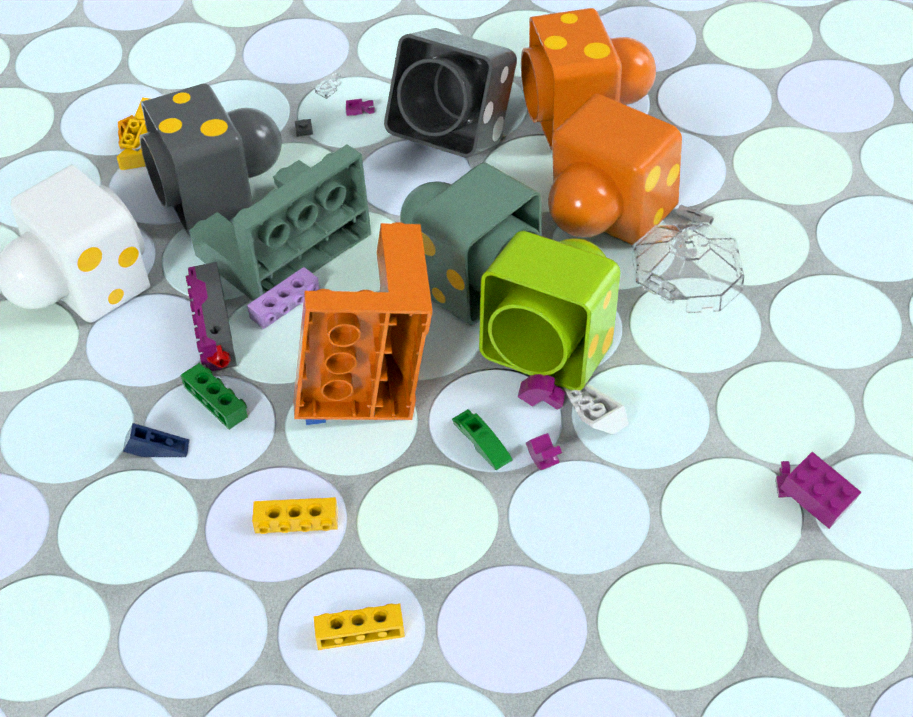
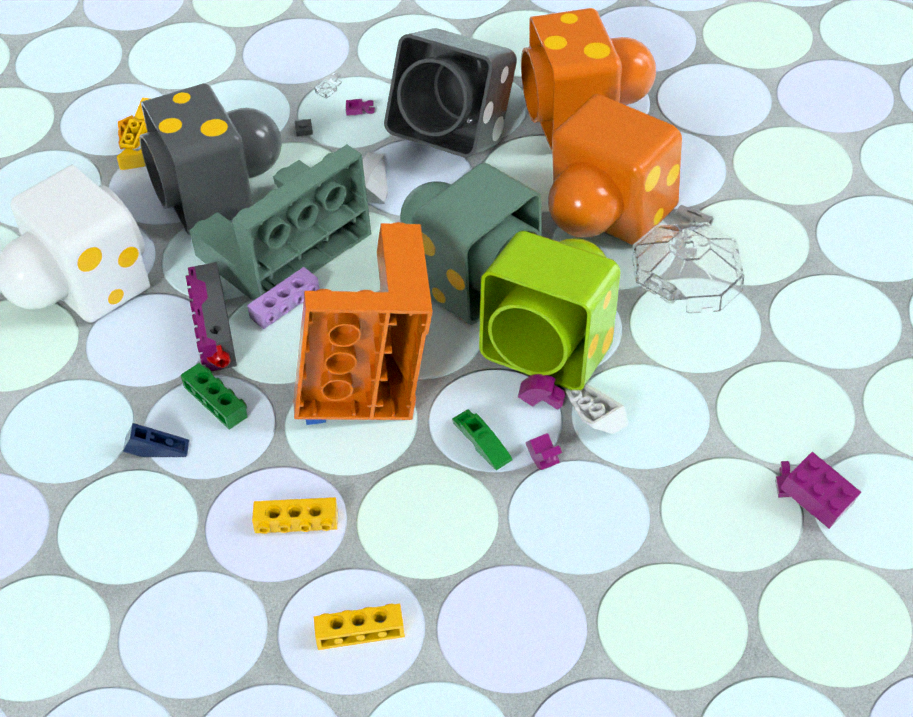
(375, 178): none -> white wedge

